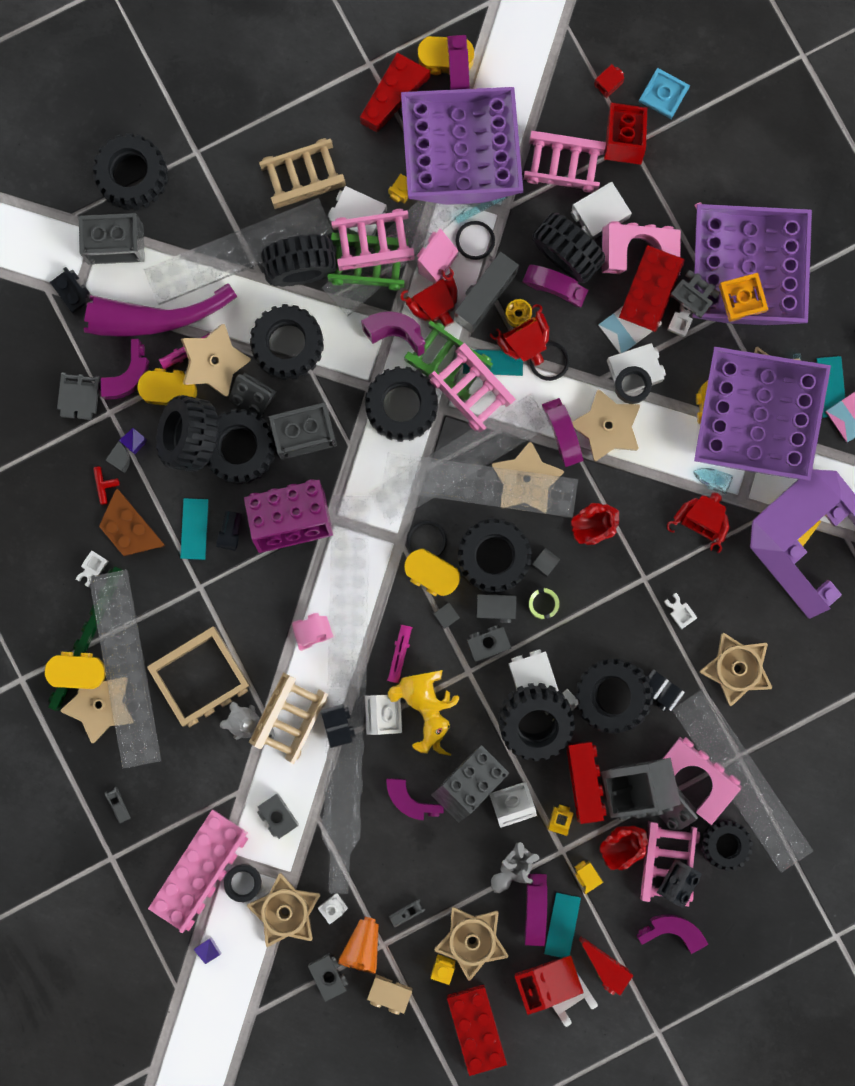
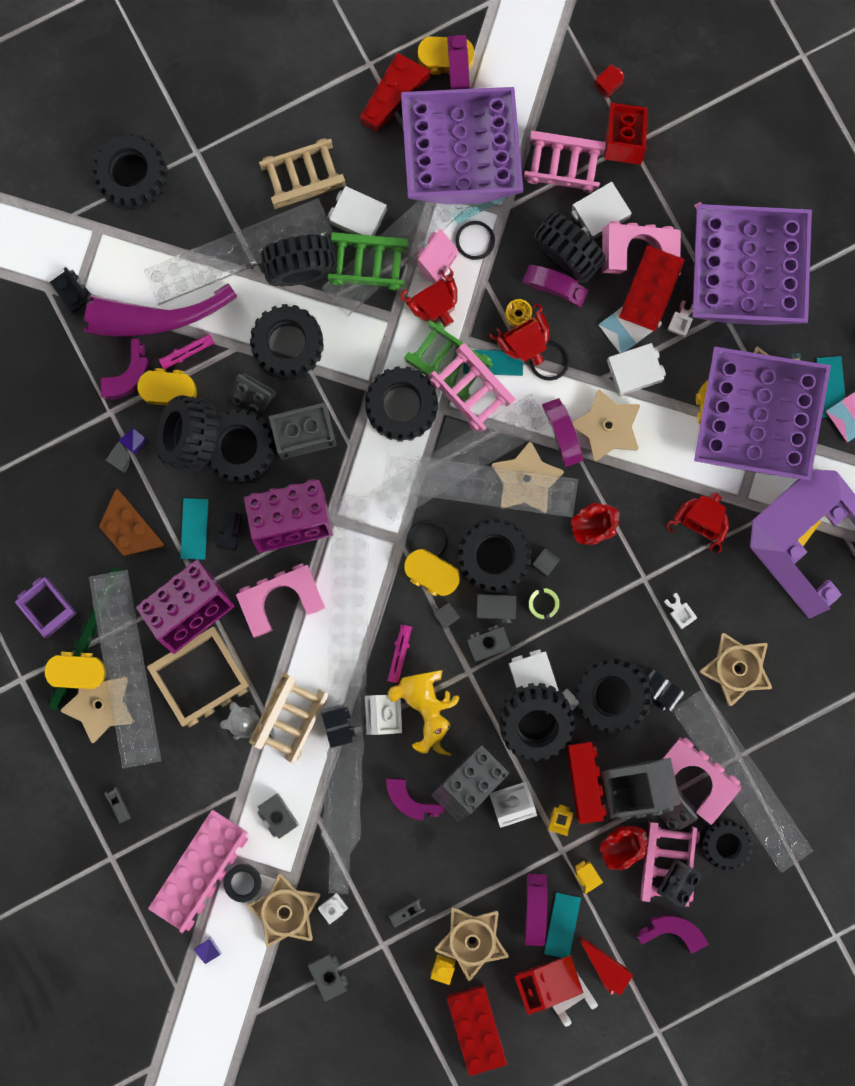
(55, 624): none -> medium lavender window
(78, 396): dark grey plate -> none
(93, 566): white plate -> none
(101, 485): red piece -> none
(111, 238): dark grey container -> none
(185, 607): none -> magenta brick
(200, 355): tan plate -> none
(253, 598): none -> bright pink arch
(311, 631): bright pink cylinder -> none
(362, 947): orange cone -> none
(384, 256): bright pink fence -> none
(389, 995): tan piece -> none
(394, 324): magenta arch -> none
(399, 191): yellow bracket -> none
(485, 292): dark grey brick -> none
(514, 868): light grey animal -> none
(637, 371): black tyre -> none
(664, 93): medium azure tile -> none
(691, 297): dark grey plate -> none
(714, 479): clear light blue plate -> none
(745, 295): light orange brick -> none

